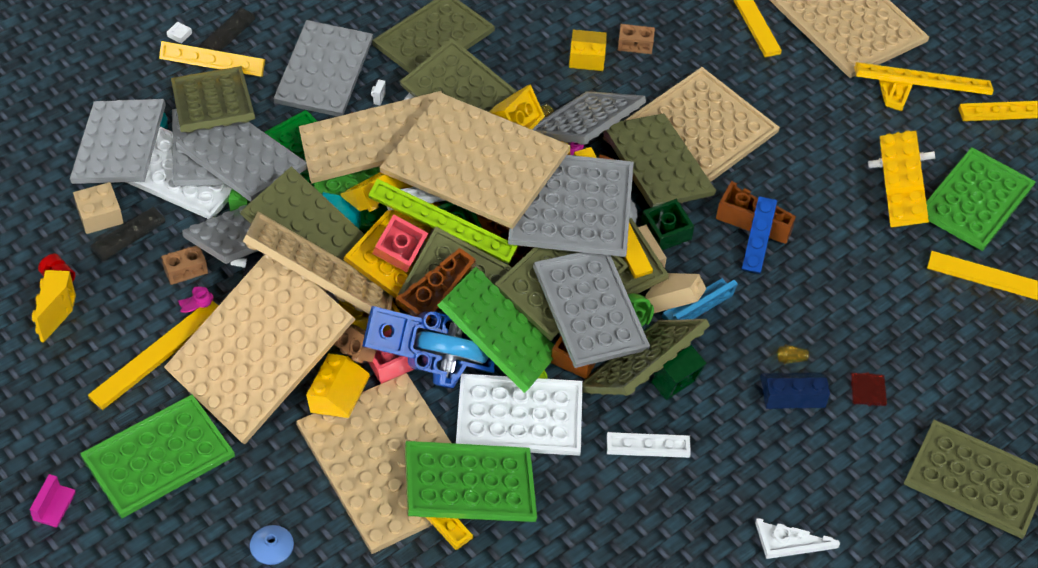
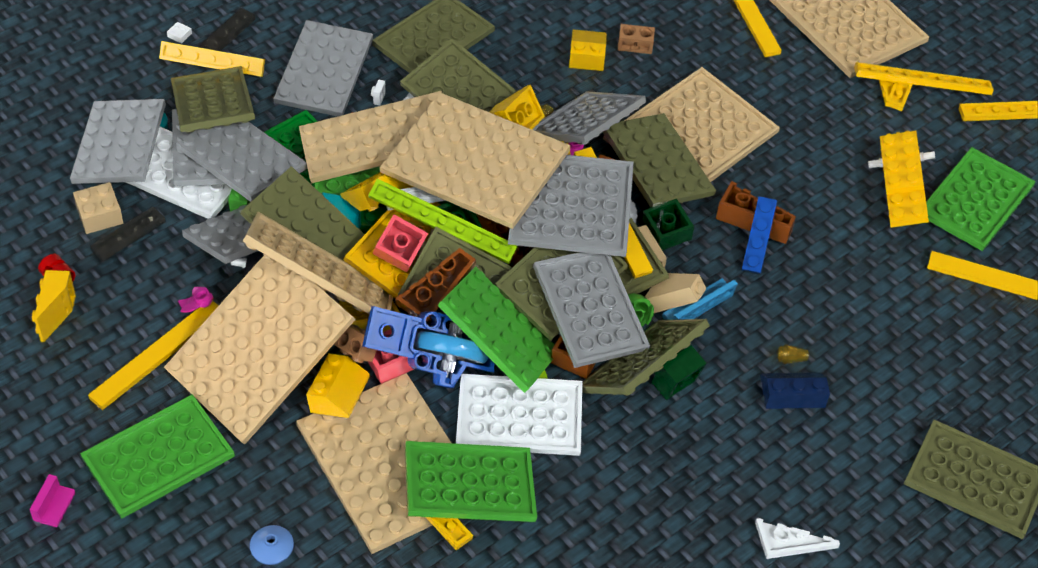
(184, 264): medium nougat brick -> none
(648, 444): white plate -> none
(868, 389): clear red piece -> none

